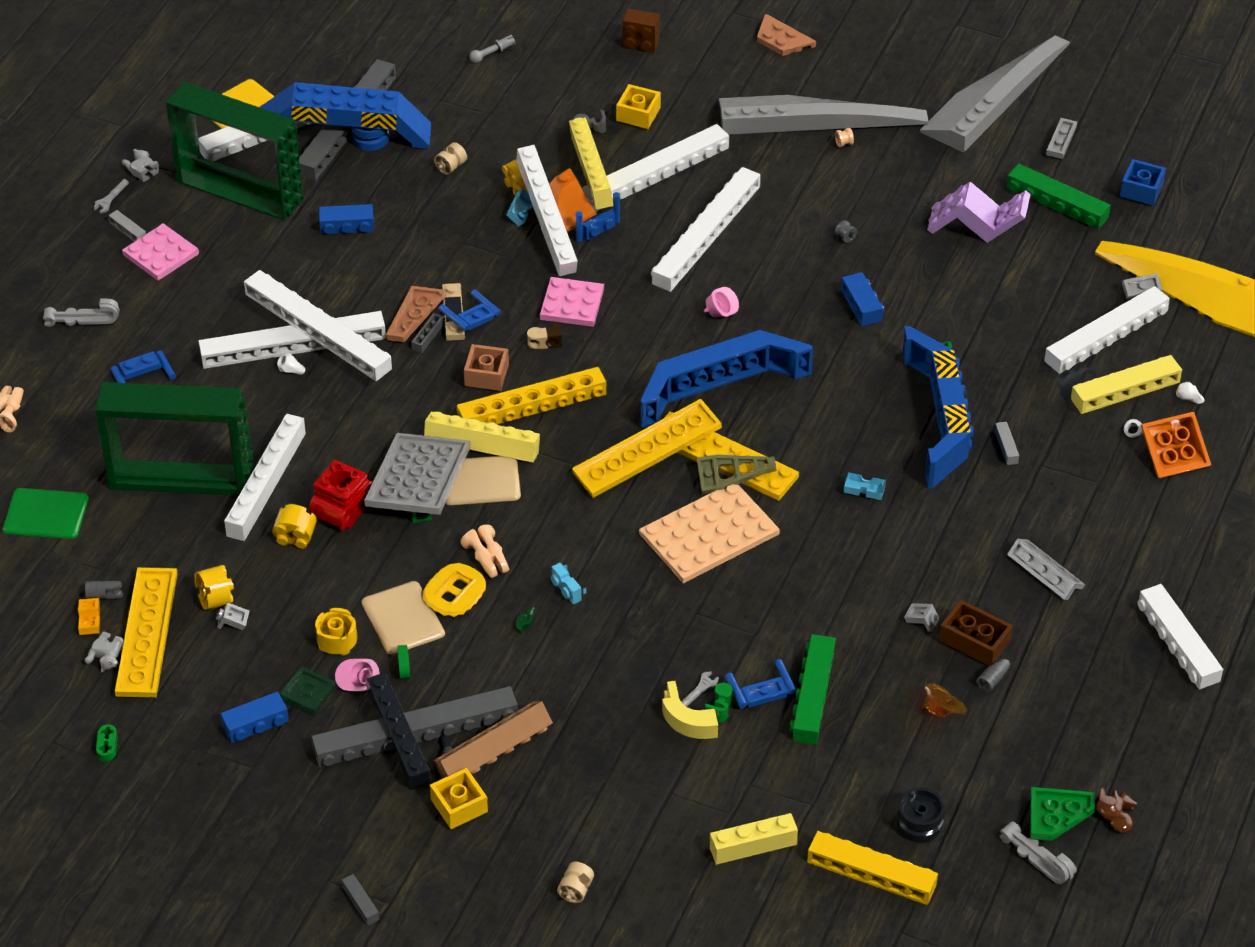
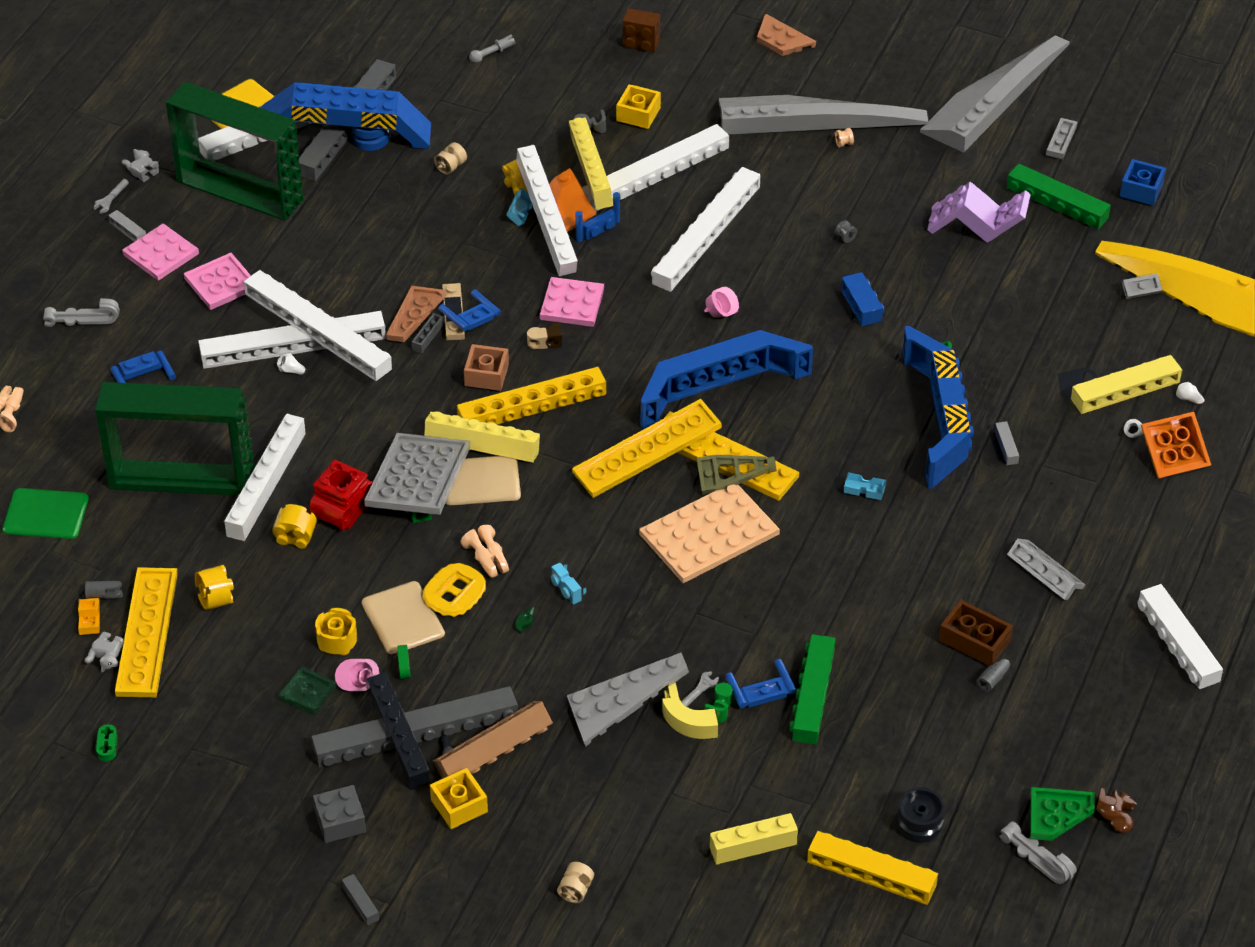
(218, 280): none -> bright pink plate
(233, 616): light grey bracket -> none
(254, 717): blue brick -> none
(339, 813): none -> dark grey brick
(346, 219): blue brick -> none
(618, 697): none -> light grey wing
(922, 614): light grey bracket -> none
(941, 702): clear orange piece -> none
(1106, 329): white brick -> none

